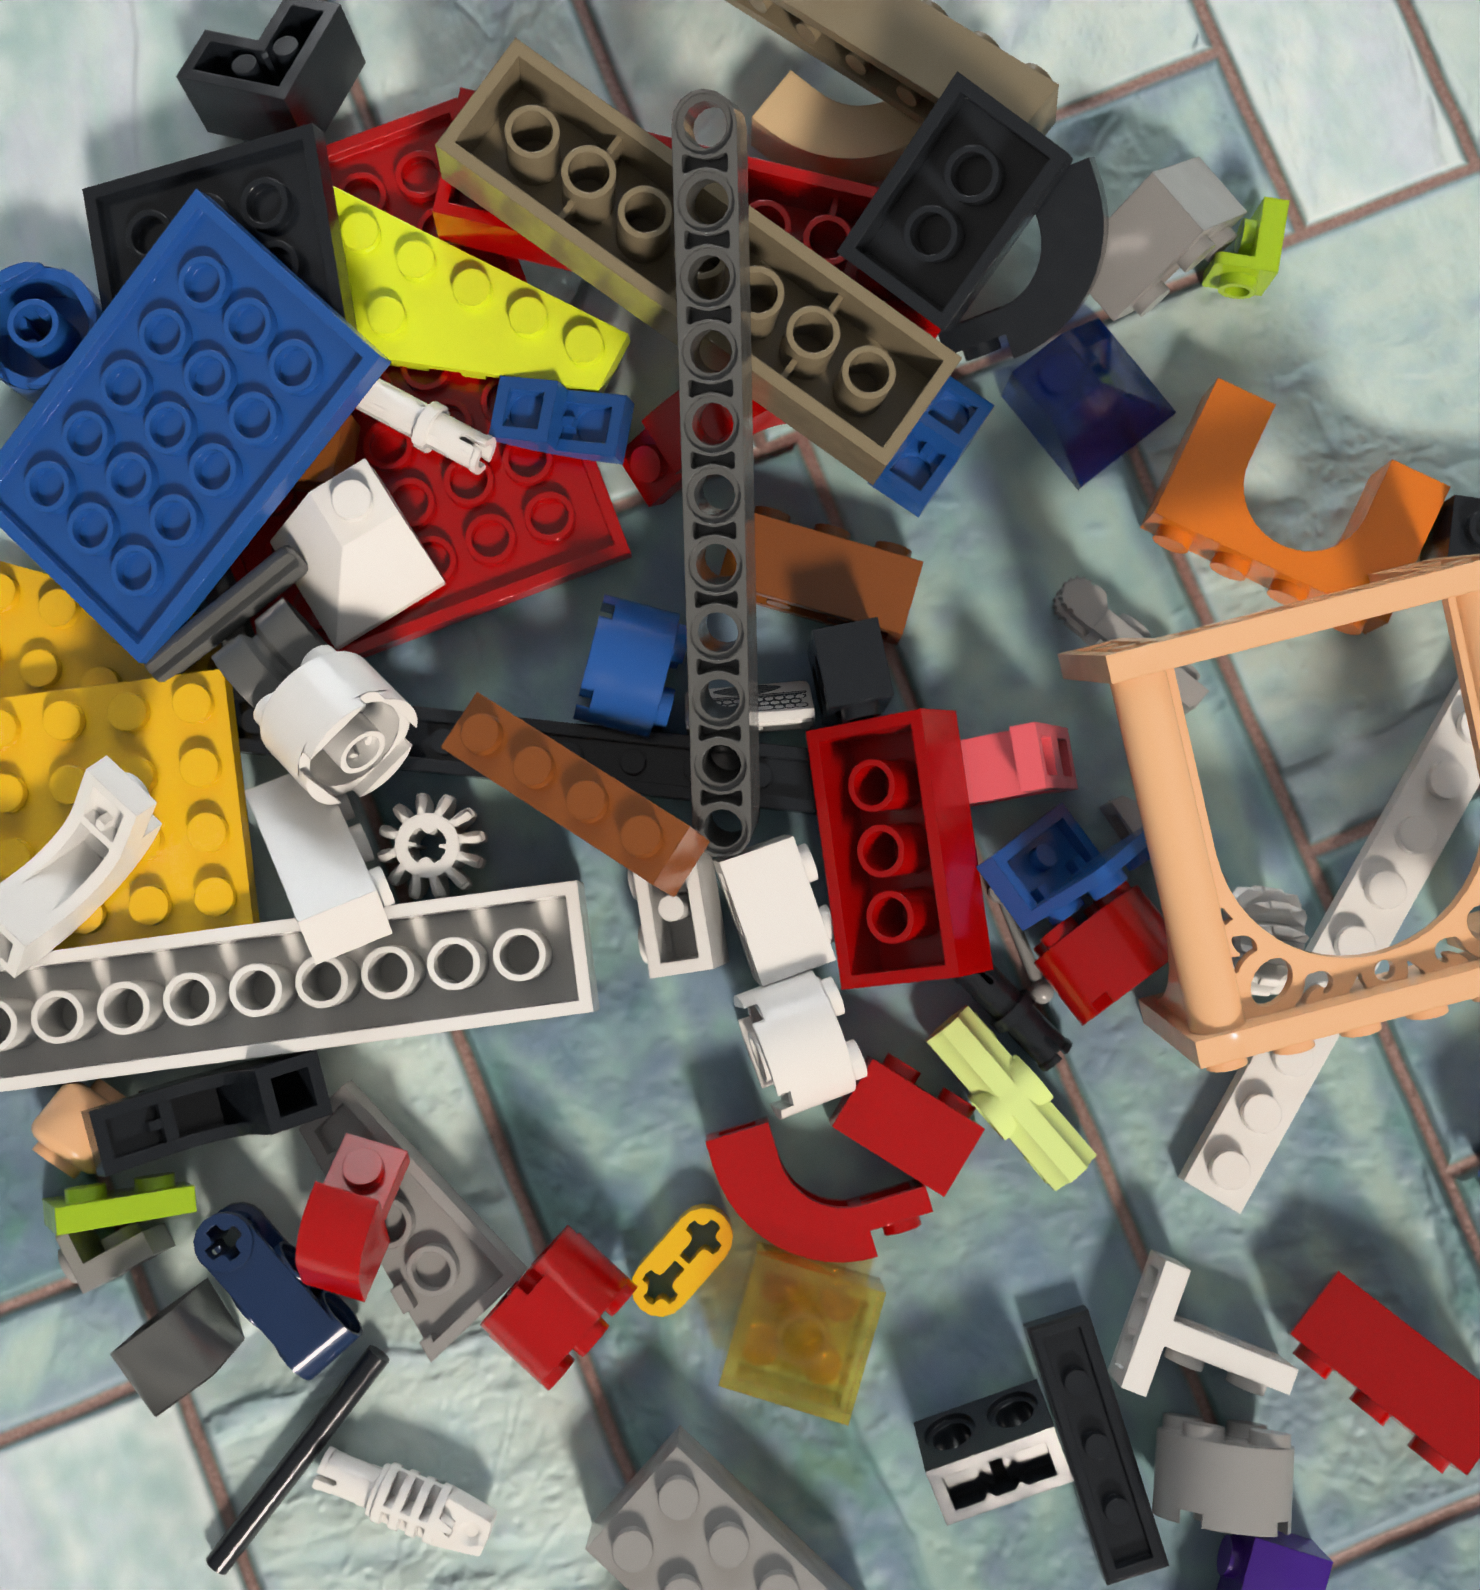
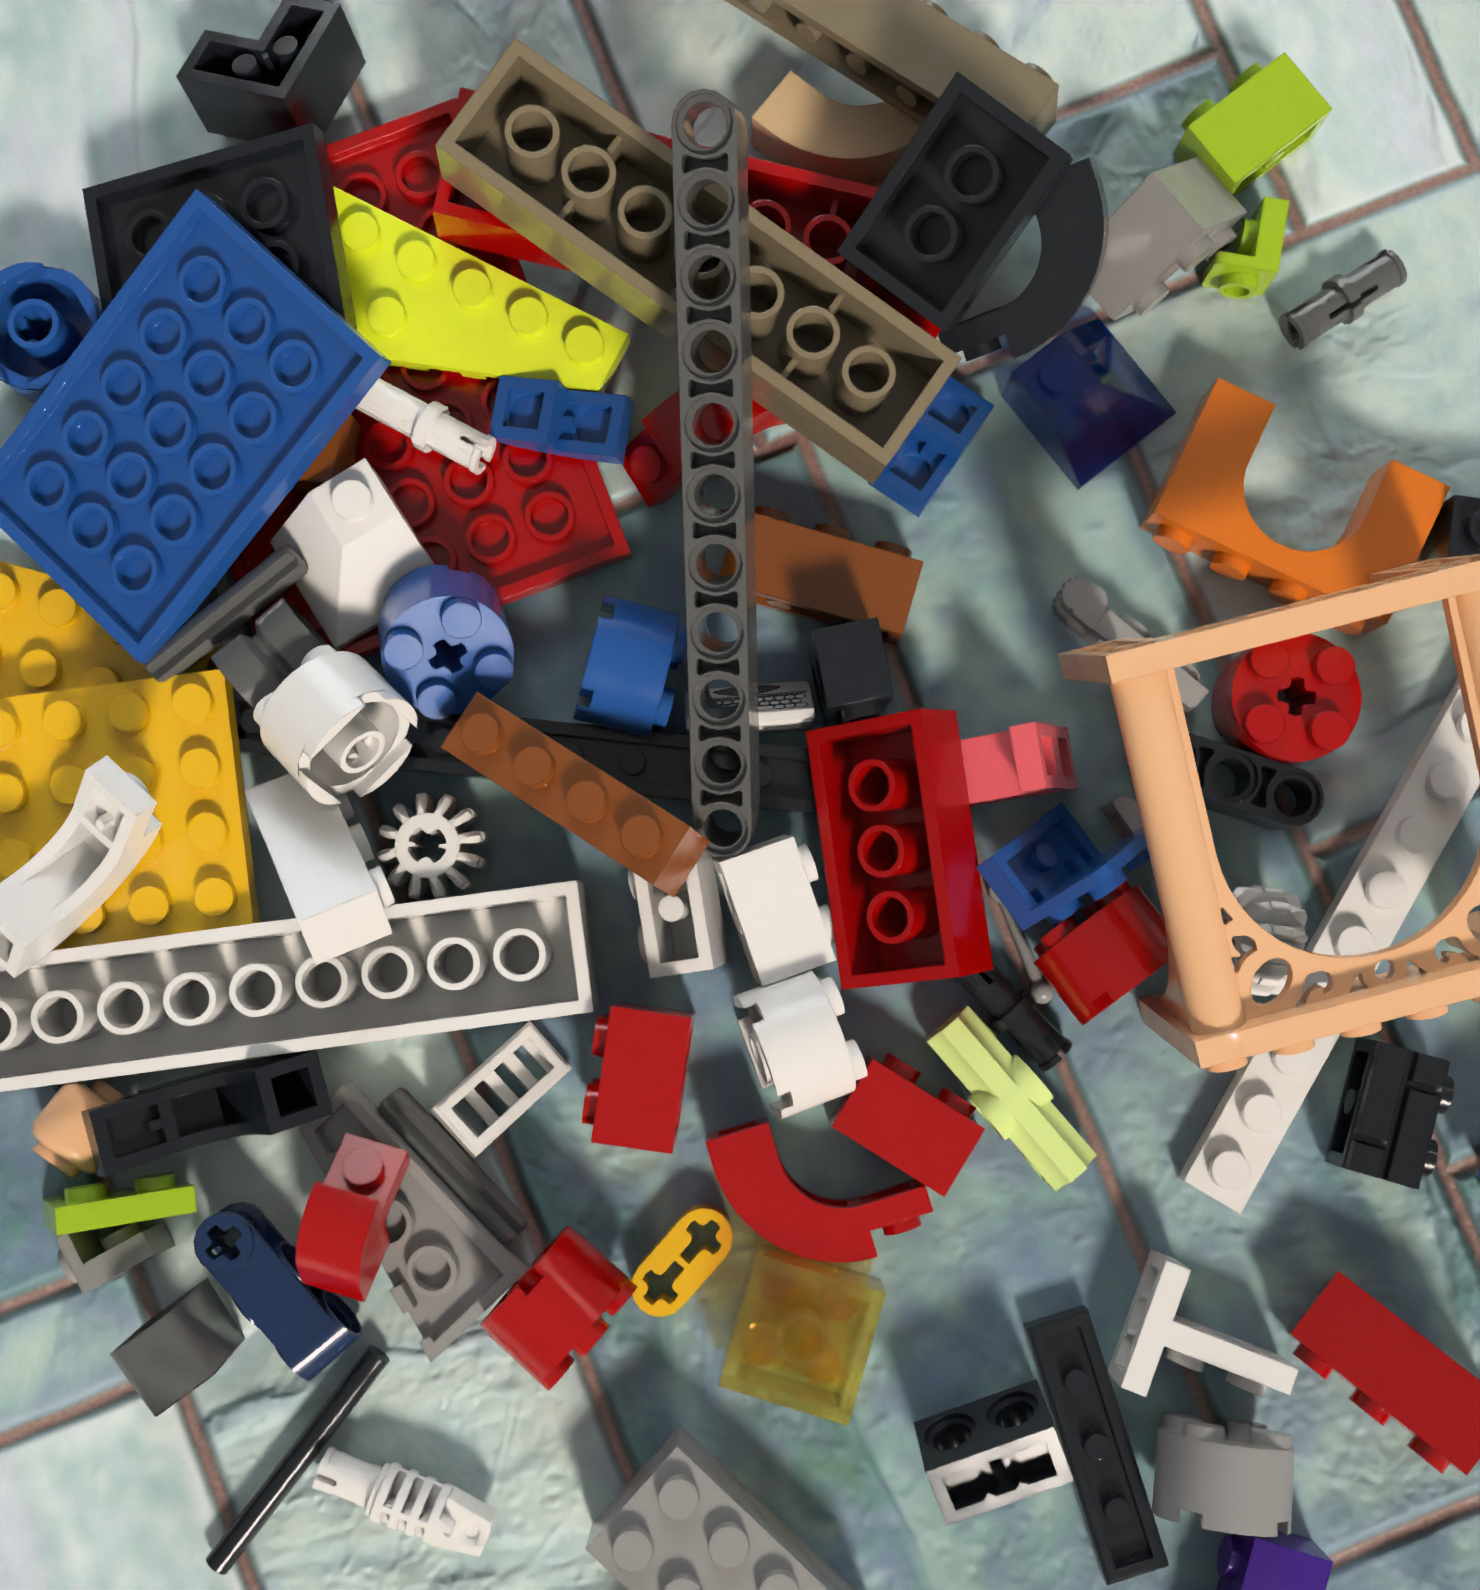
(453, 1165): none -> dark grey axle
(460, 1129): none -> white slope
(477, 646): none -> blue brick
(640, 1078): none -> red brick
(1255, 125): none -> lime brick
(1255, 786): none -> black beam
(1312, 675): none -> red brick
(1343, 299): none -> dark grey pin
(1390, 1113): none -> black brick

